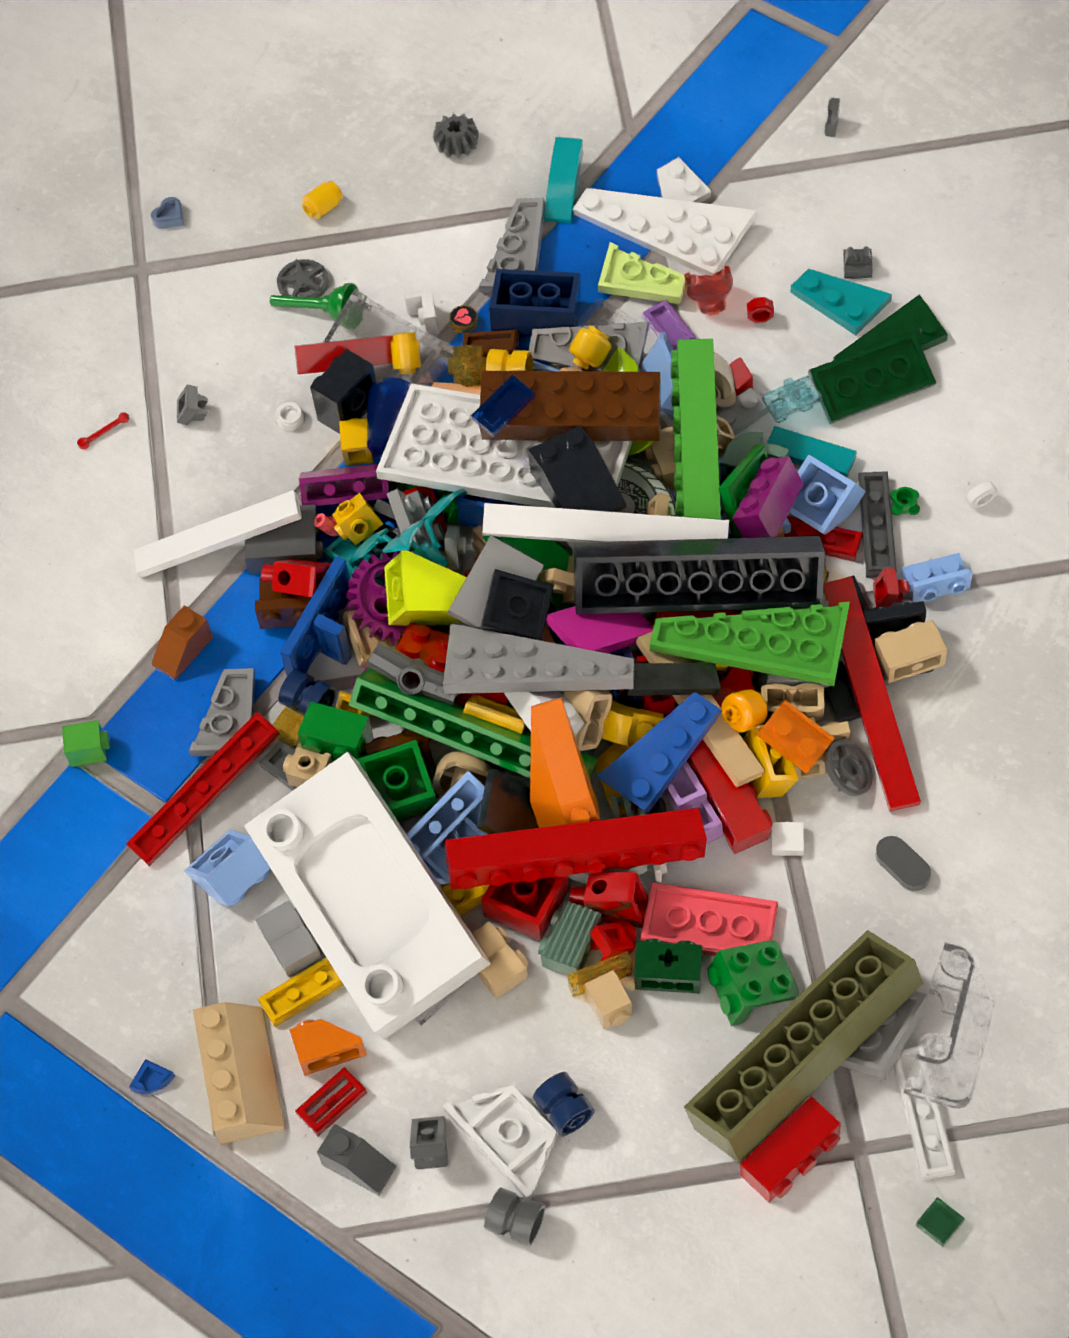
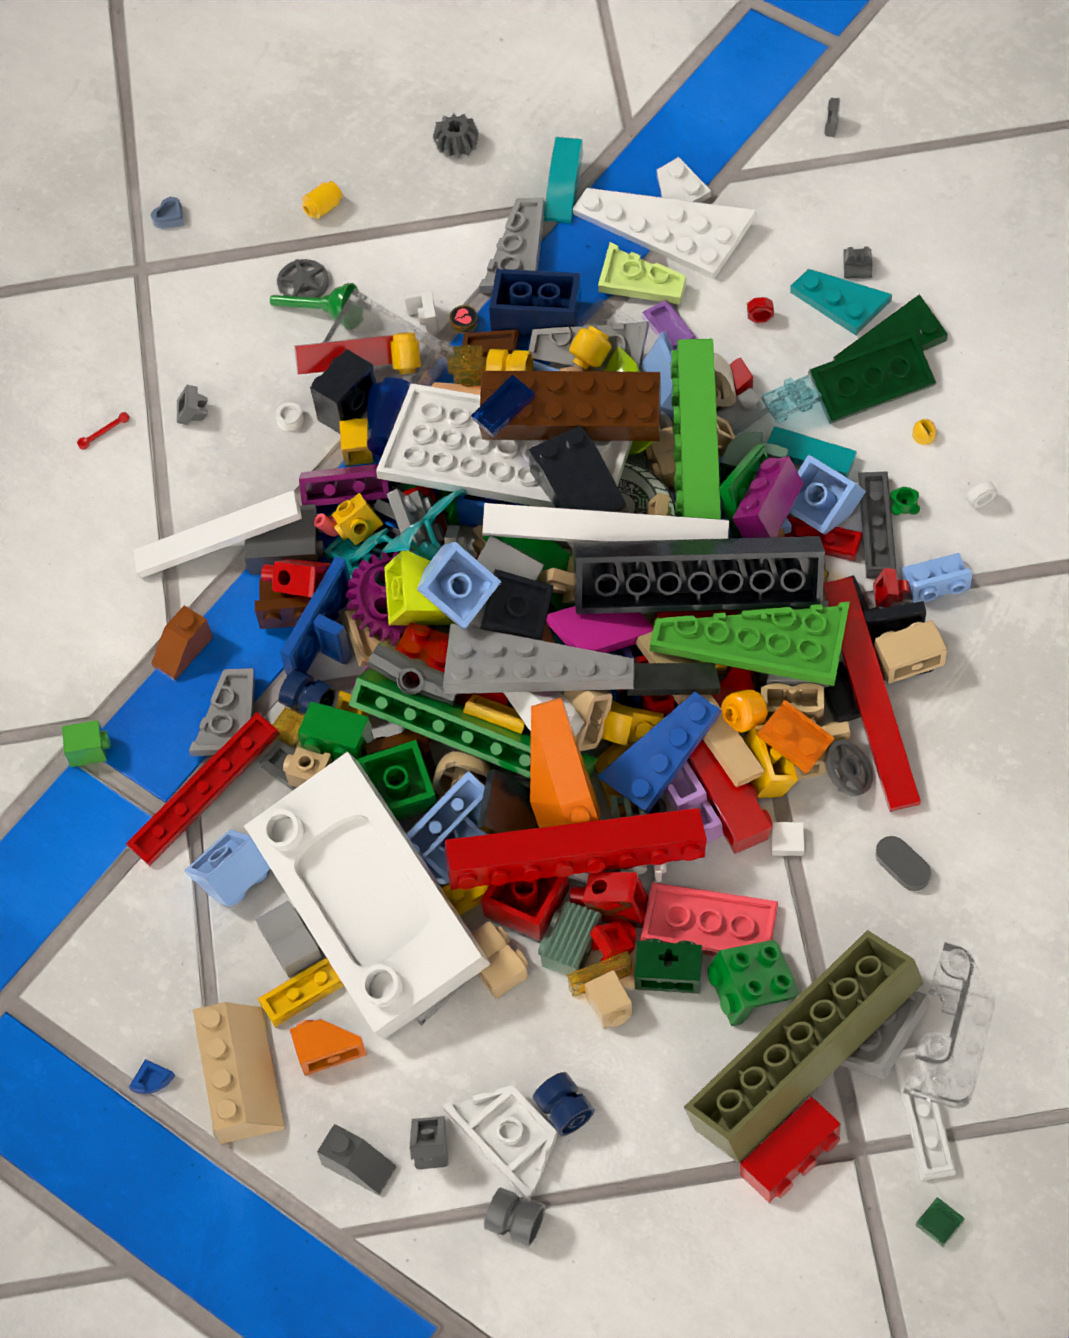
(339, 1110): red tile -> none
(457, 583): none -> light blue slope
(709, 290): clear red hair -> none
(920, 434): none -> yellow hinge

